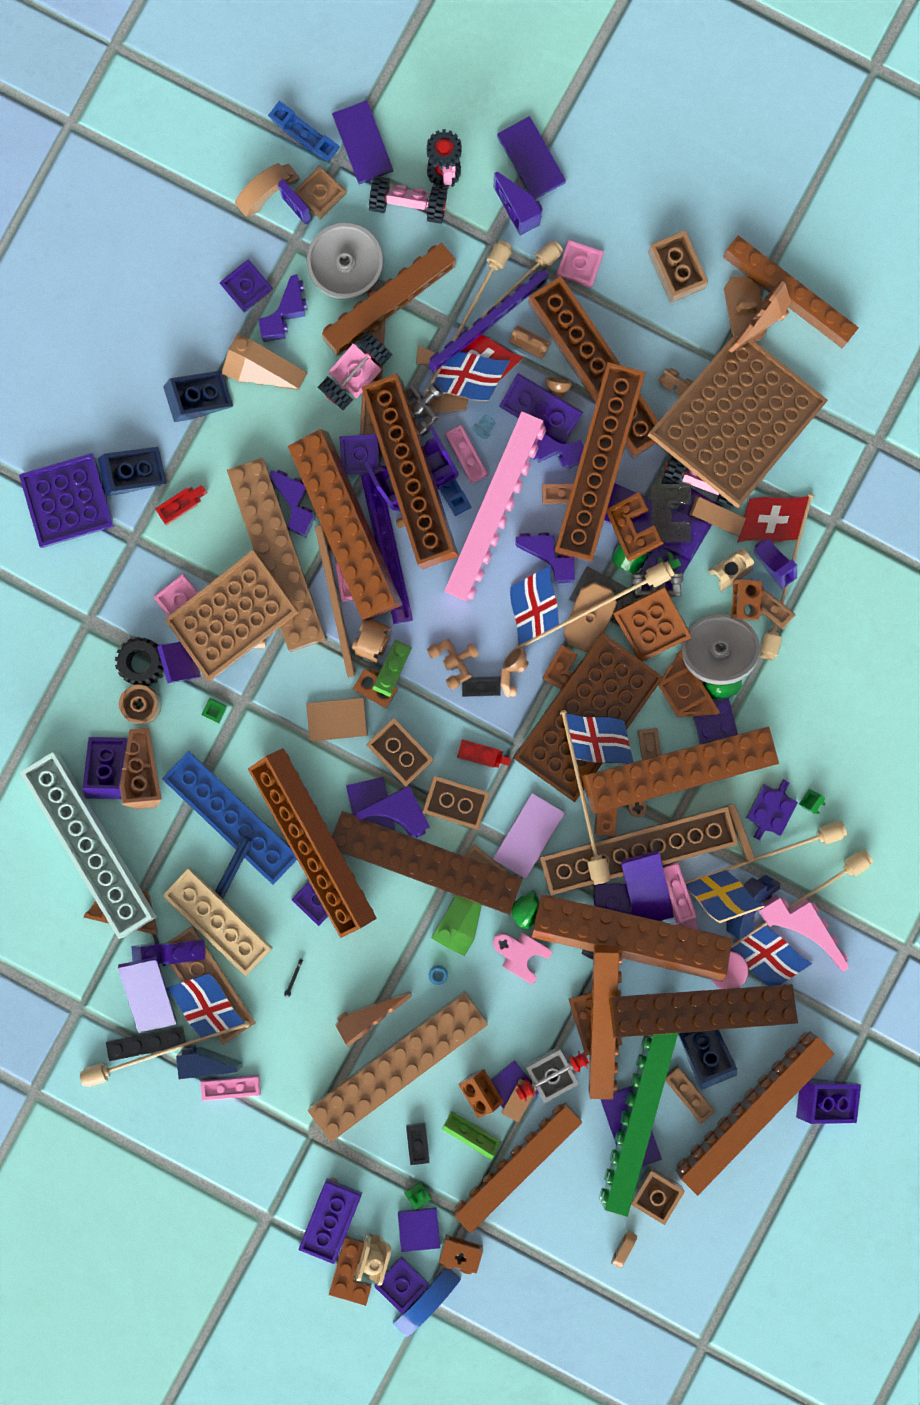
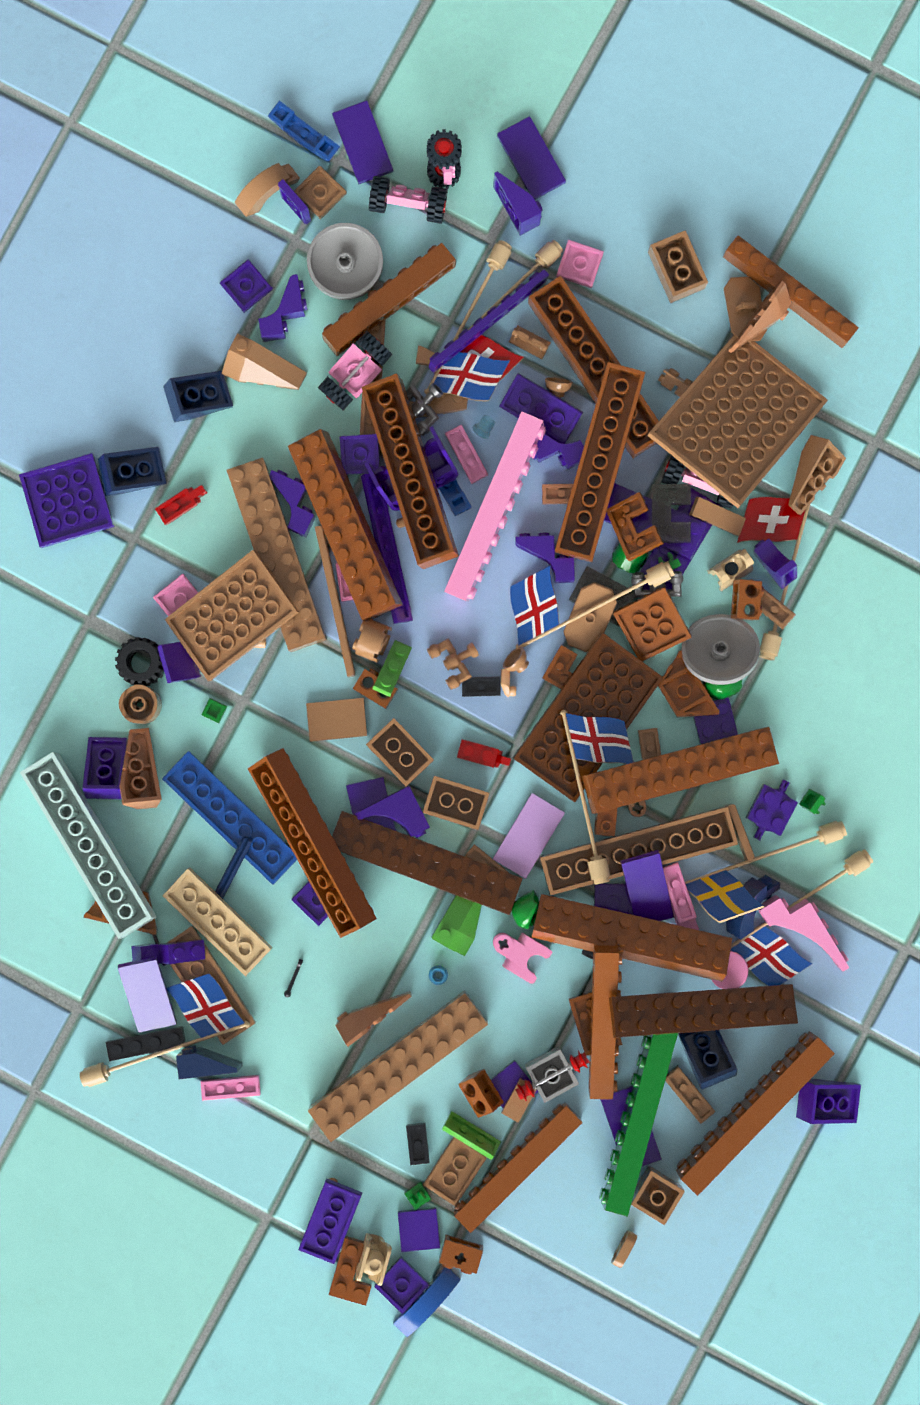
(454, 1171): none -> medium nougat tile
(817, 464): none -> medium nougat wedge

